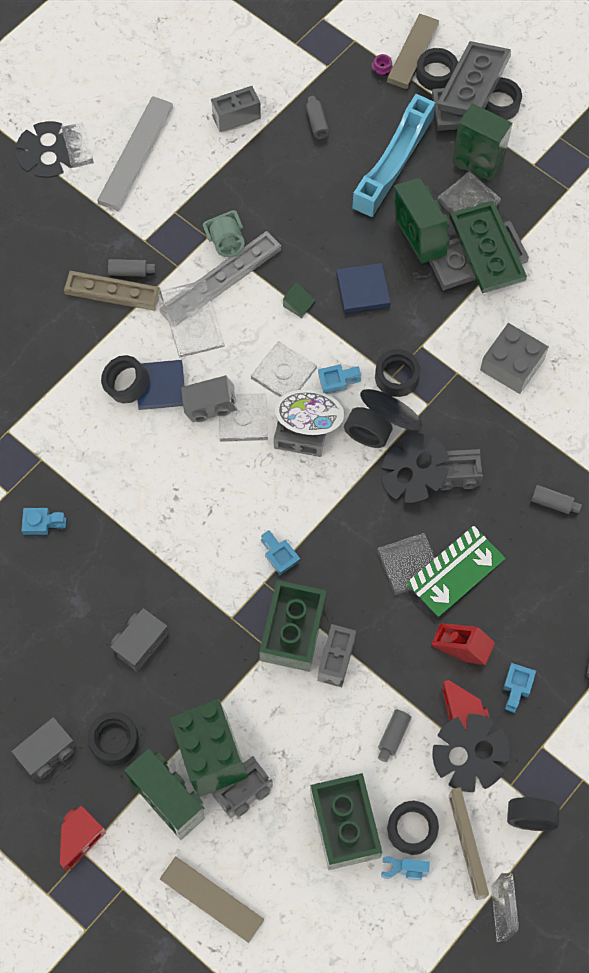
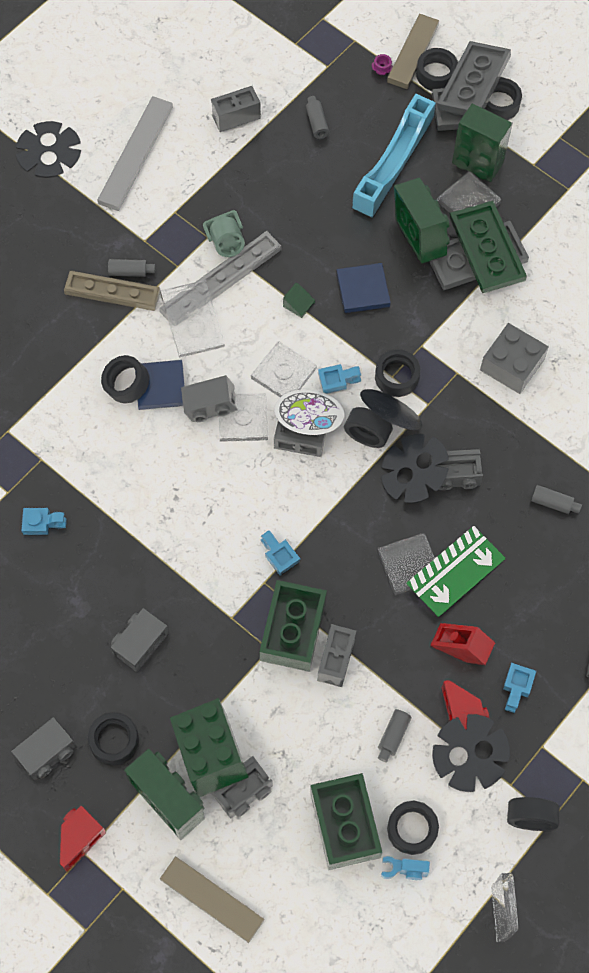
(77, 145): clear plate -> none
(468, 844): dark tan tile -> none

